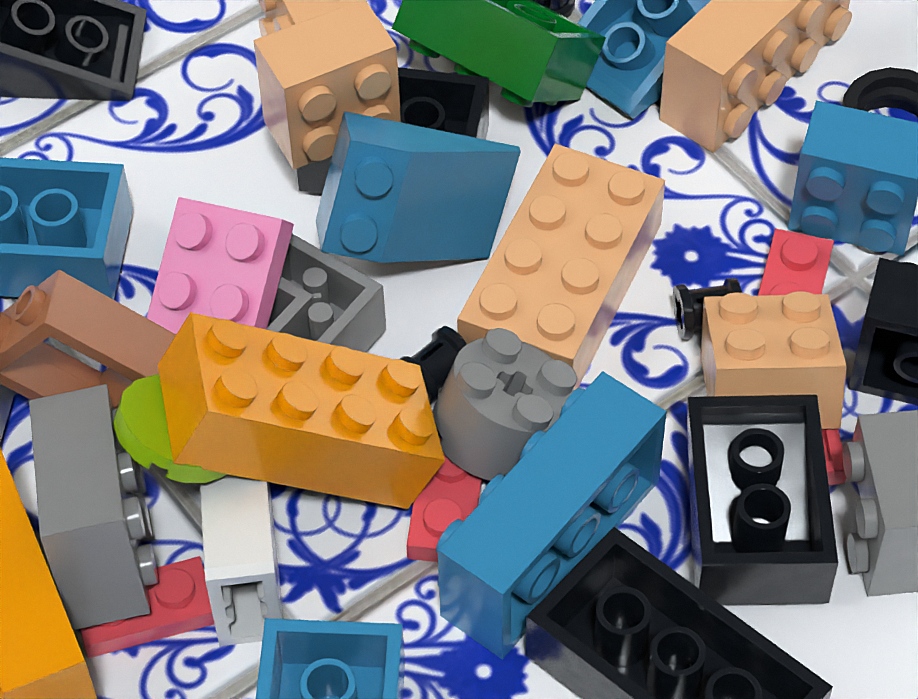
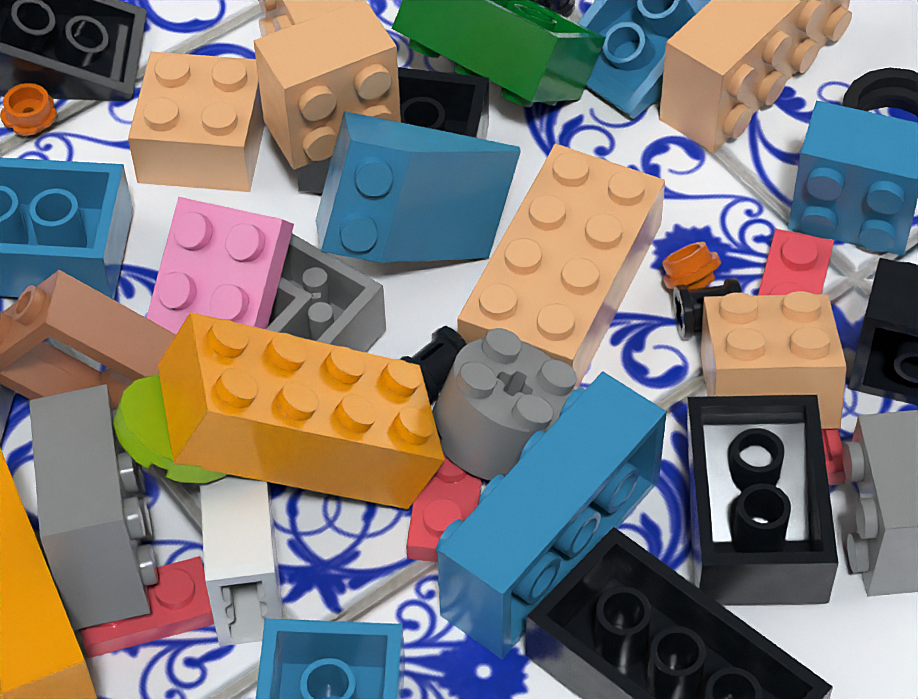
(28, 109): none -> orange plate
(197, 122): none -> light nougat brick
(691, 266): none -> orange plate

